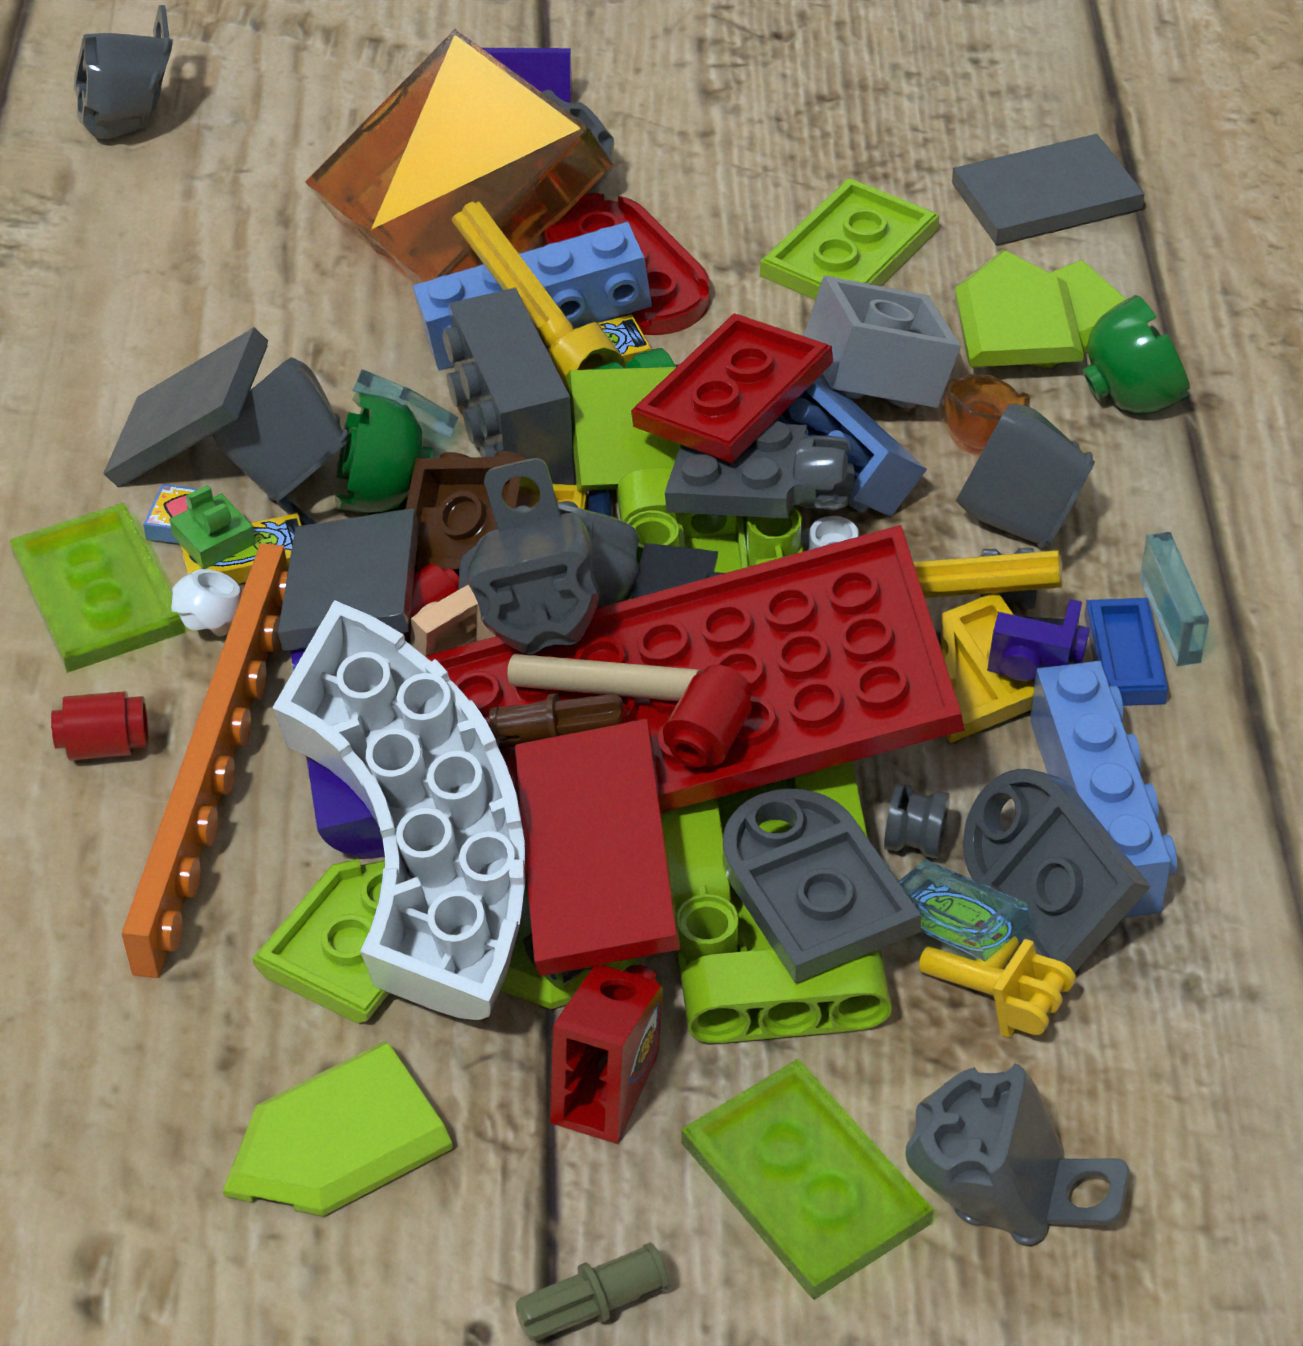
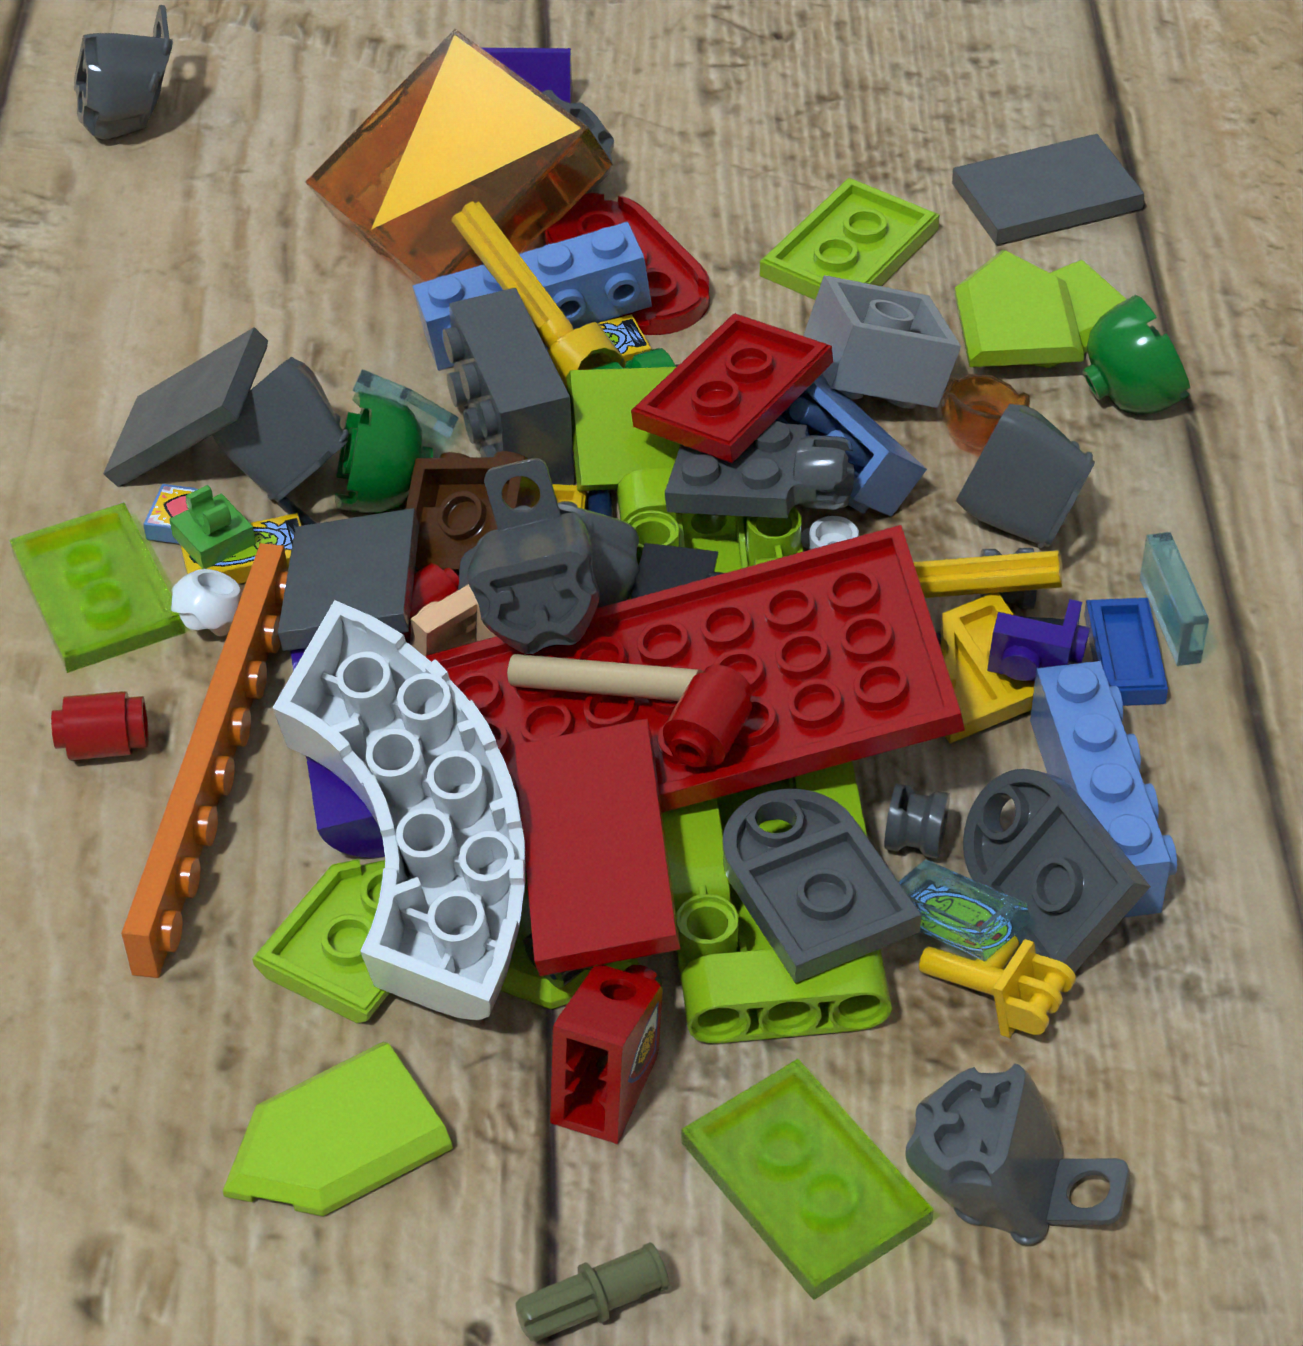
(553, 718): reddish brown axle -> none

